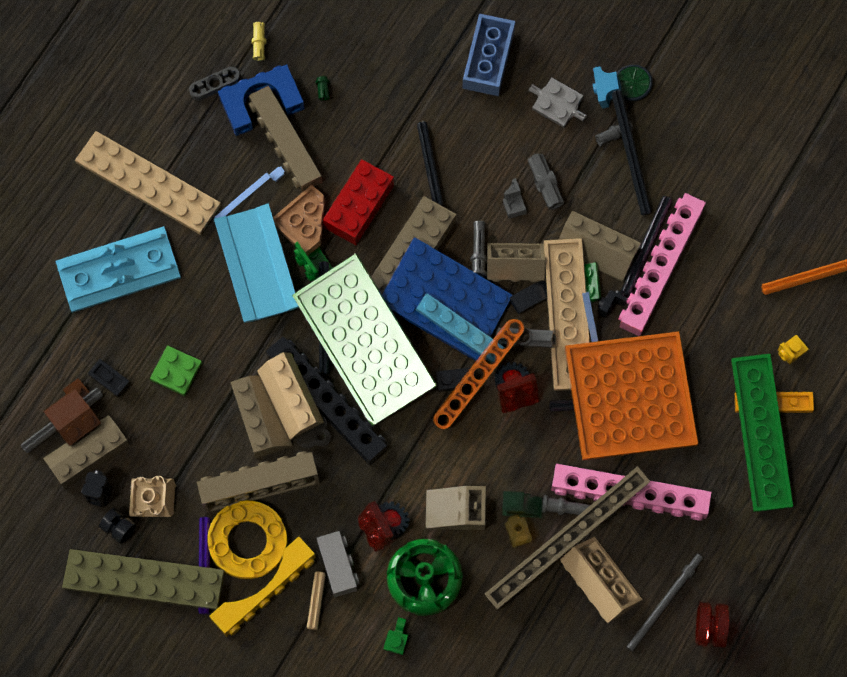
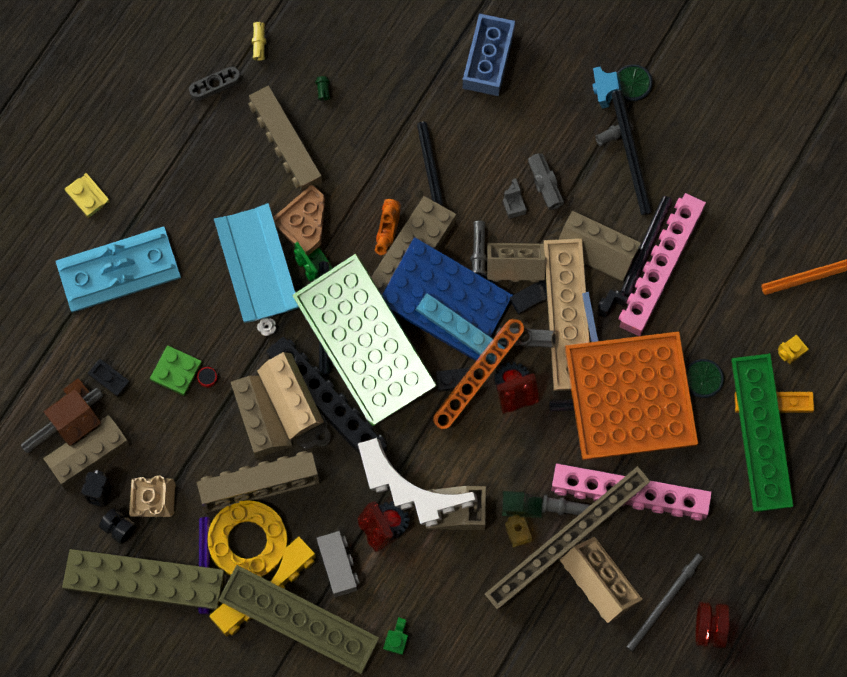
(87, 195): none -> light yellow plate
(148, 182): tan plate -> none
(207, 377): none -> black tile
(235, 96): blue arch -> none
(266, 331): none -> white plate
(275, 176): light blue piece -> none
(298, 619): none -> olive plate
(316, 599): tan axle -> none
(358, 202): red brick -> none
(388, 225): none -> orange connector
(428, 504): none -> white arch
(444, 561): green wheel -> none
(557, 102): light grey plate -> none
(592, 281): green plate -> none
(704, 378): none -> dark green wheel

